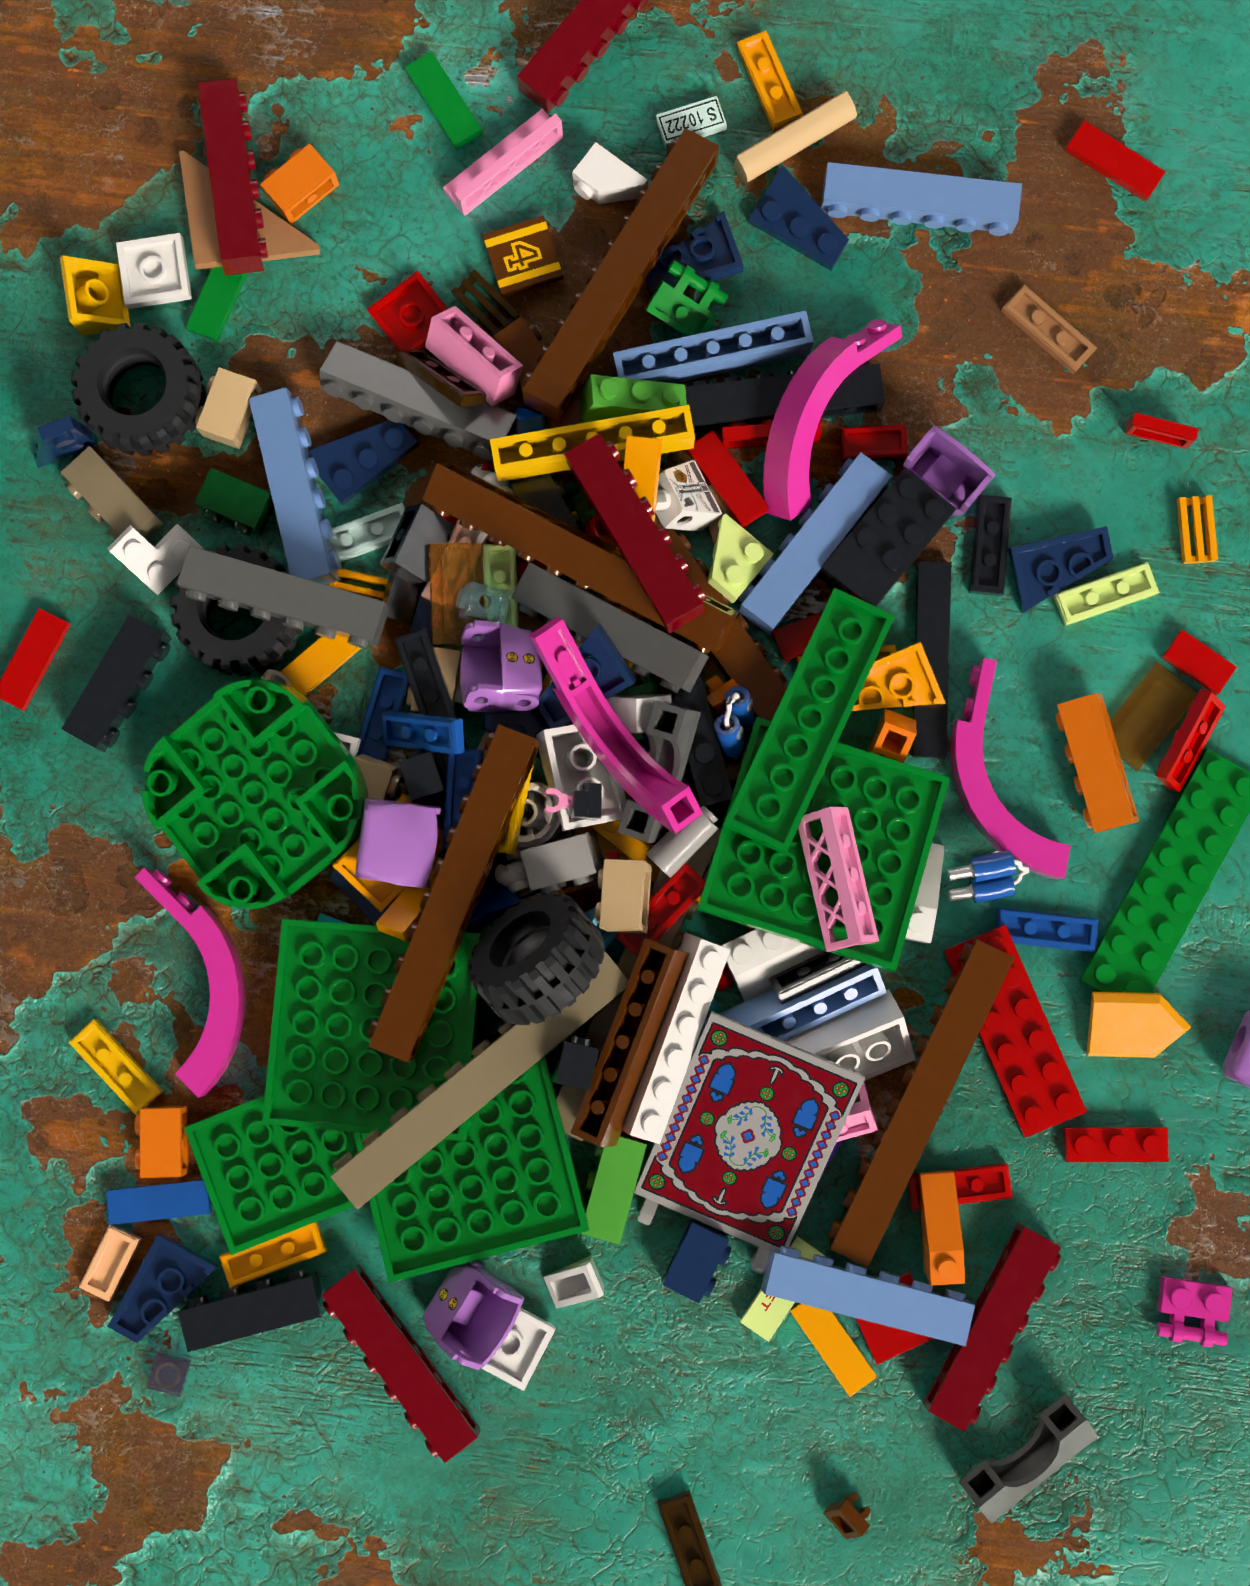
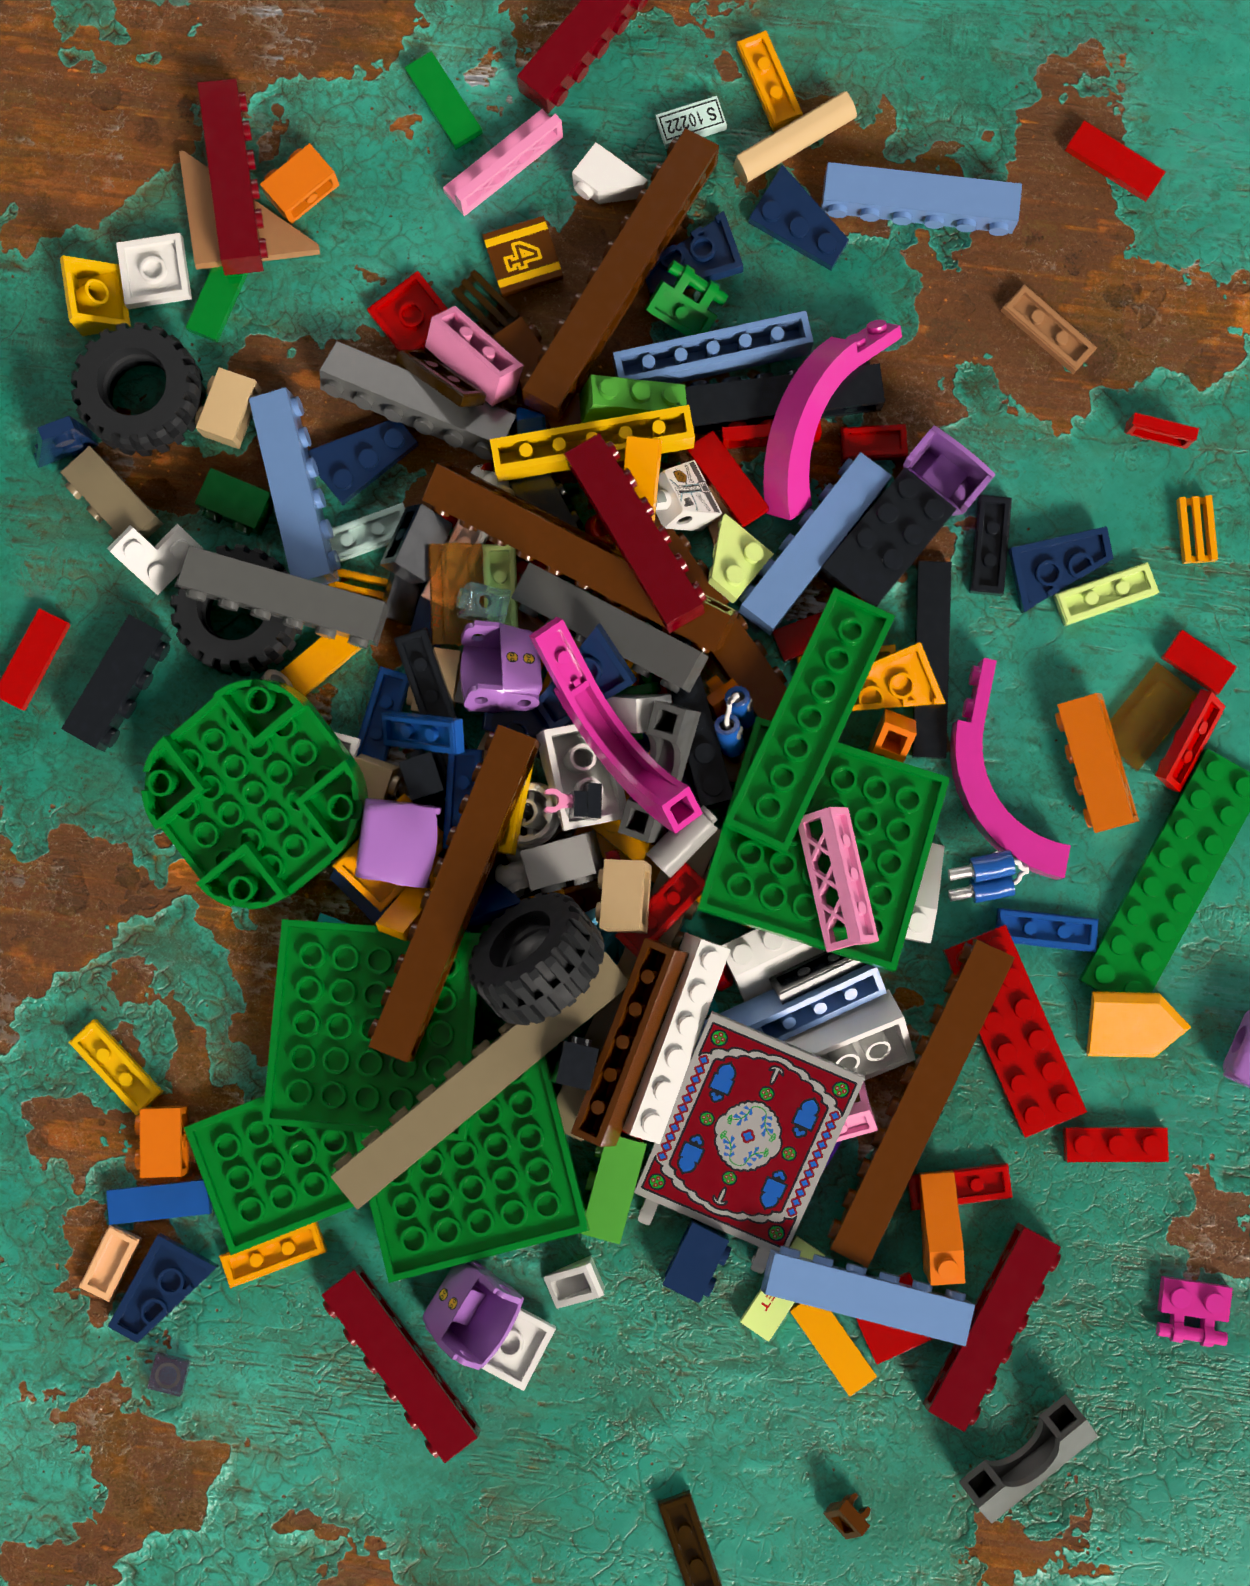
(225, 984): dark pink arch -> none
(252, 1310): black brick -> none

